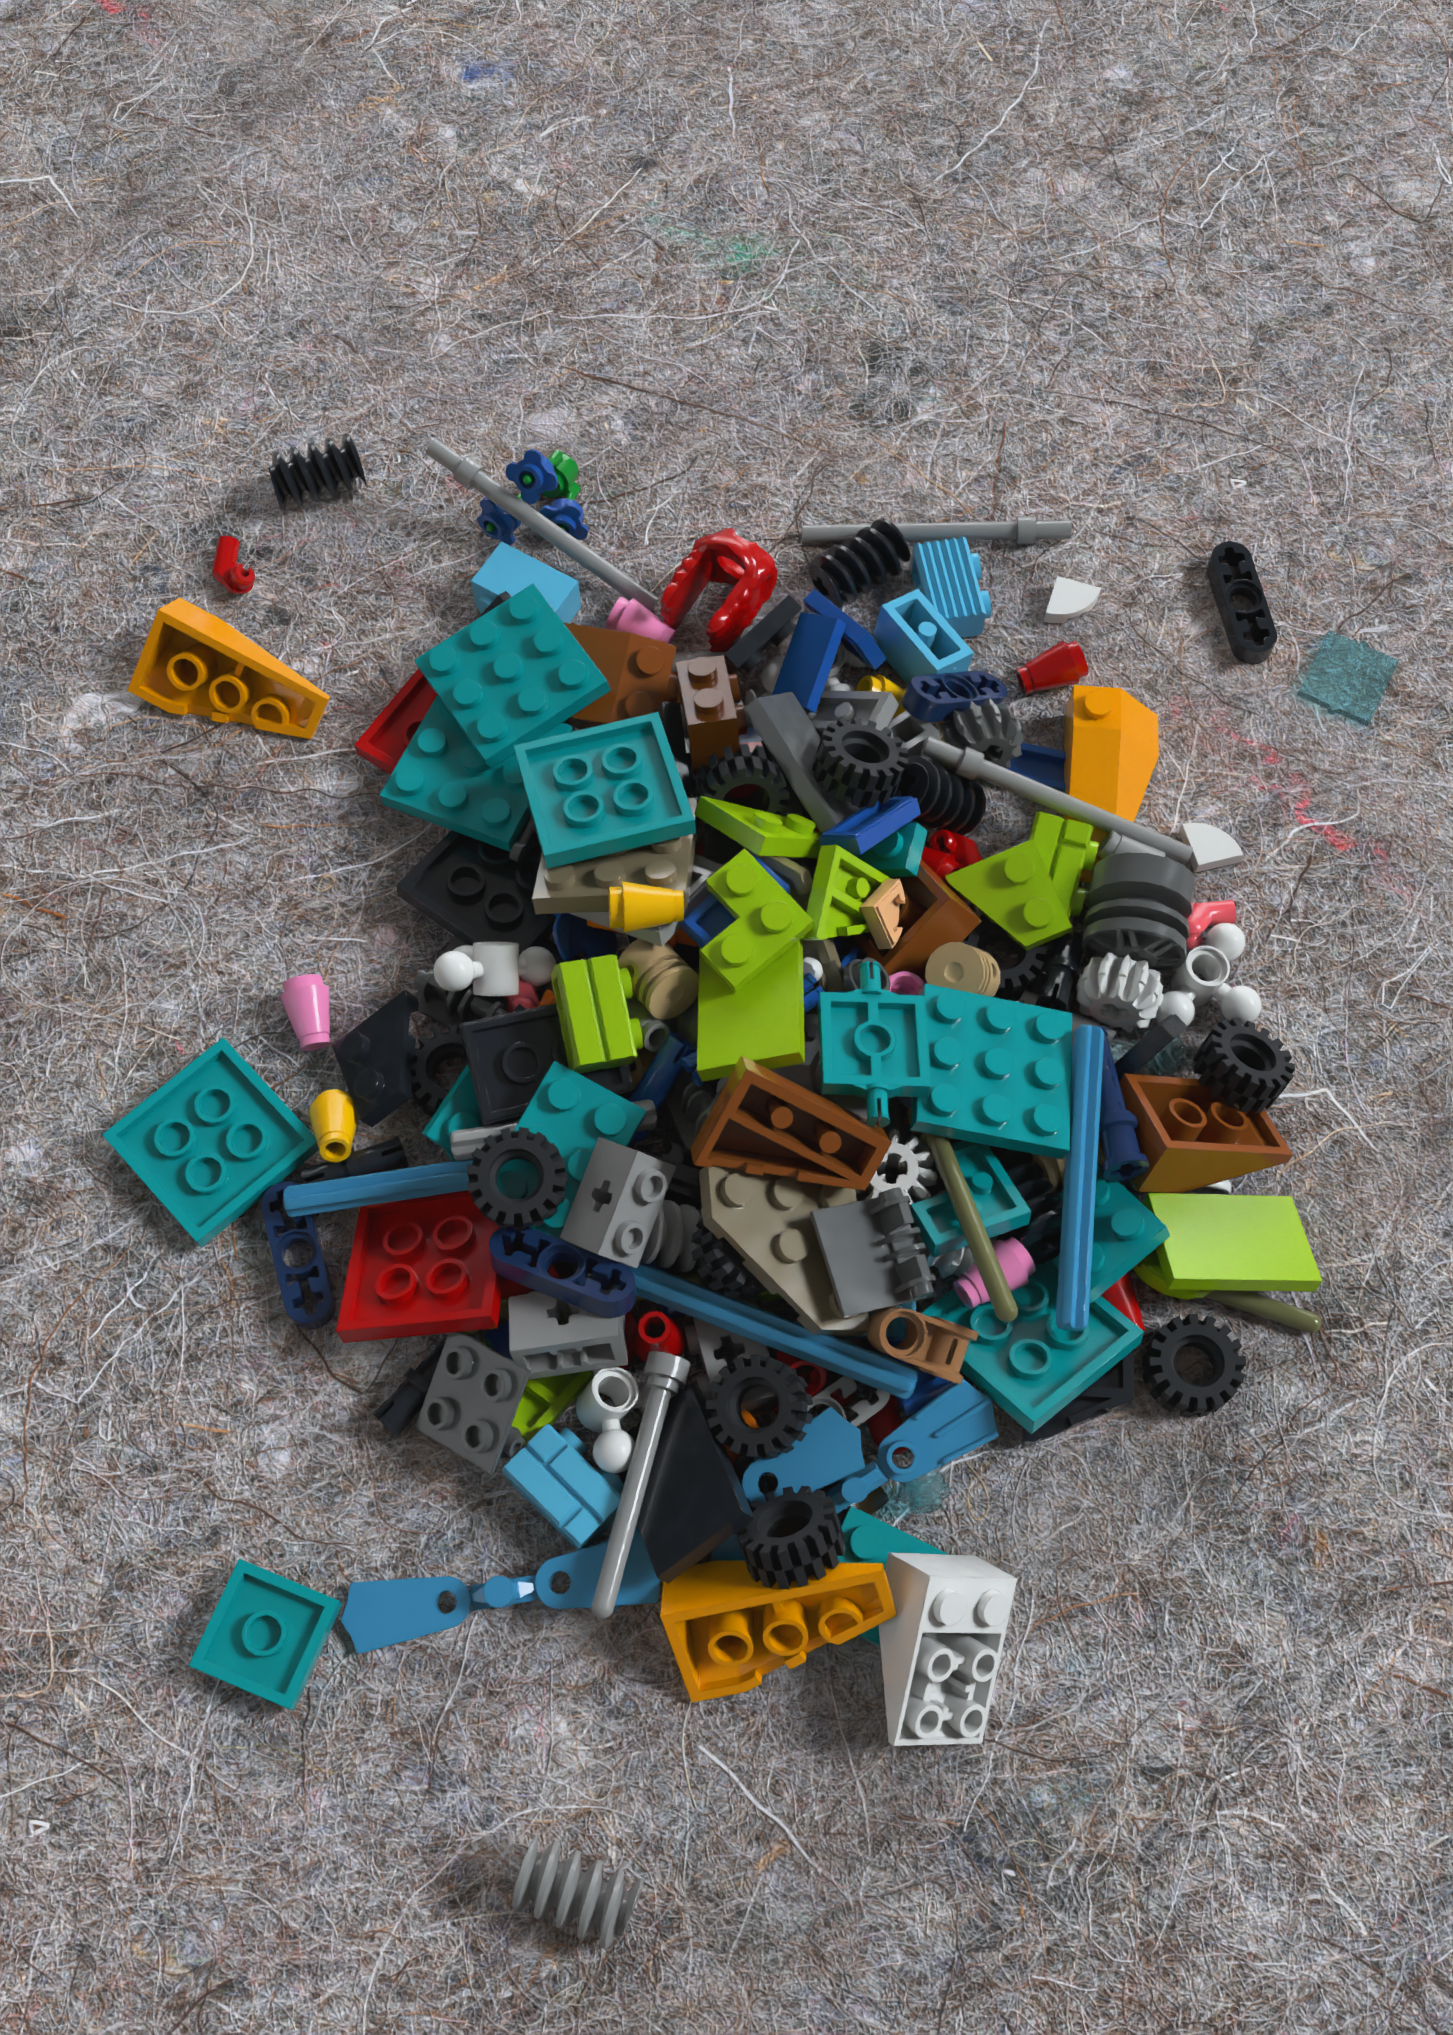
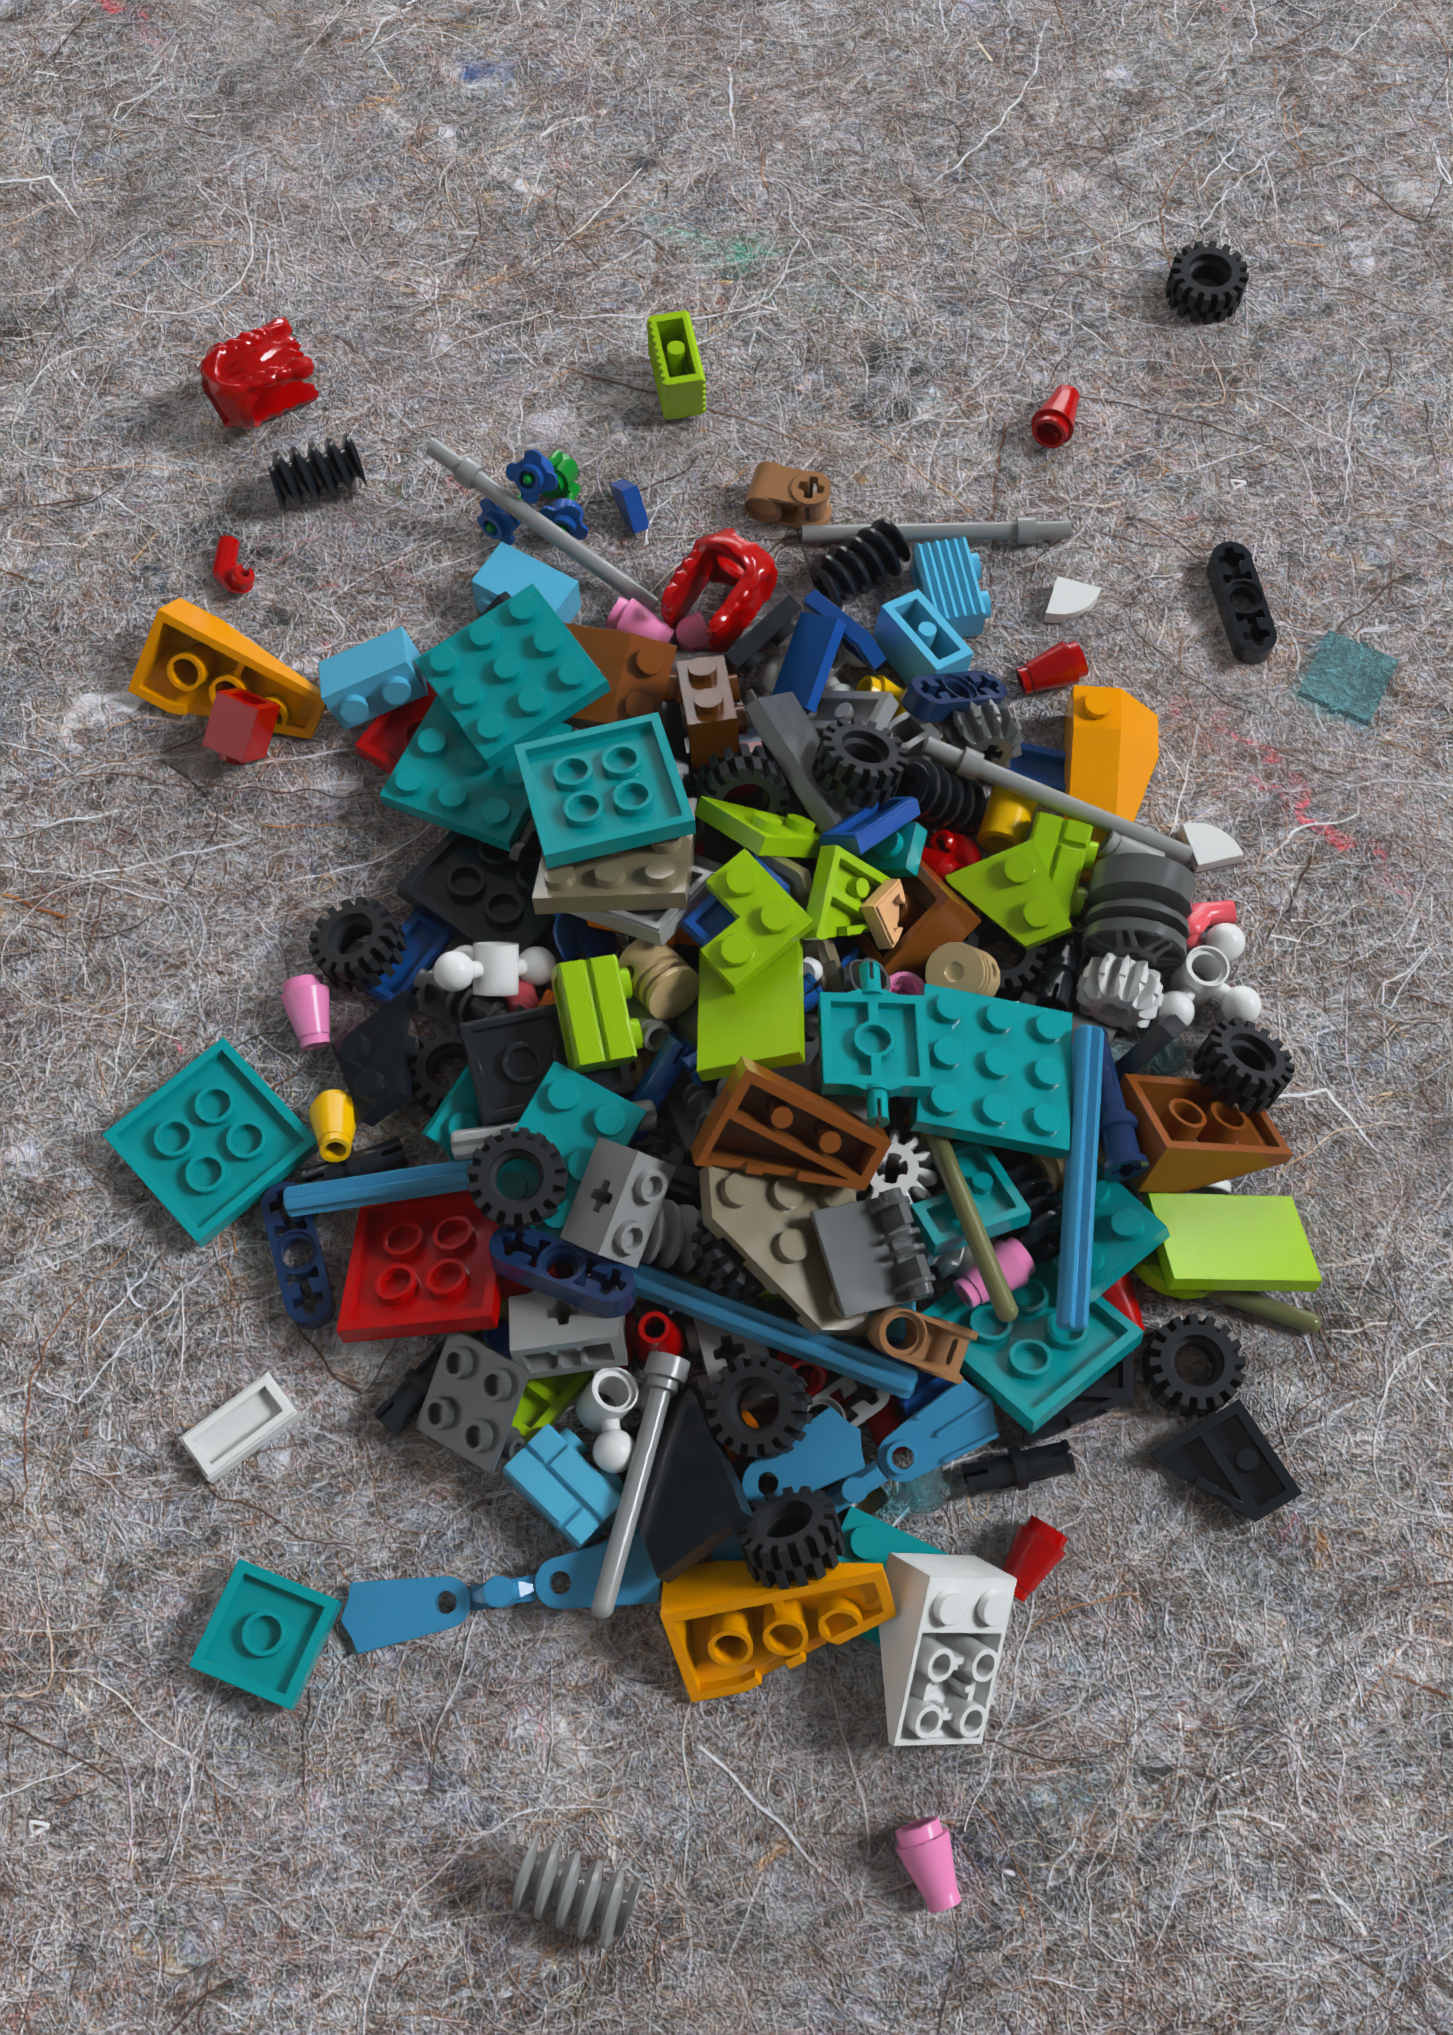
(239, 1427): none -> white tile
(240, 726): none -> red brick
(257, 376): none -> red piece
(372, 678): none -> medium azure brick
(372, 958): none -> black tyre
(425, 945): none -> blue tile
(630, 505): none -> blue tile
(643, 906): yellow cone -> none
(676, 365): none -> lime brick
(692, 633): none -> bright pink hinge
(784, 494): none -> medium nougat piece
(929, 1861): none -> bright pink cone
(1005, 820): none -> yellow brick
(1018, 1468): none -> black pin
(1033, 1555): none -> red cone
(1056, 417): none -> red cone
(1210, 264): none -> black tyre
(1231, 1463): none -> black wing

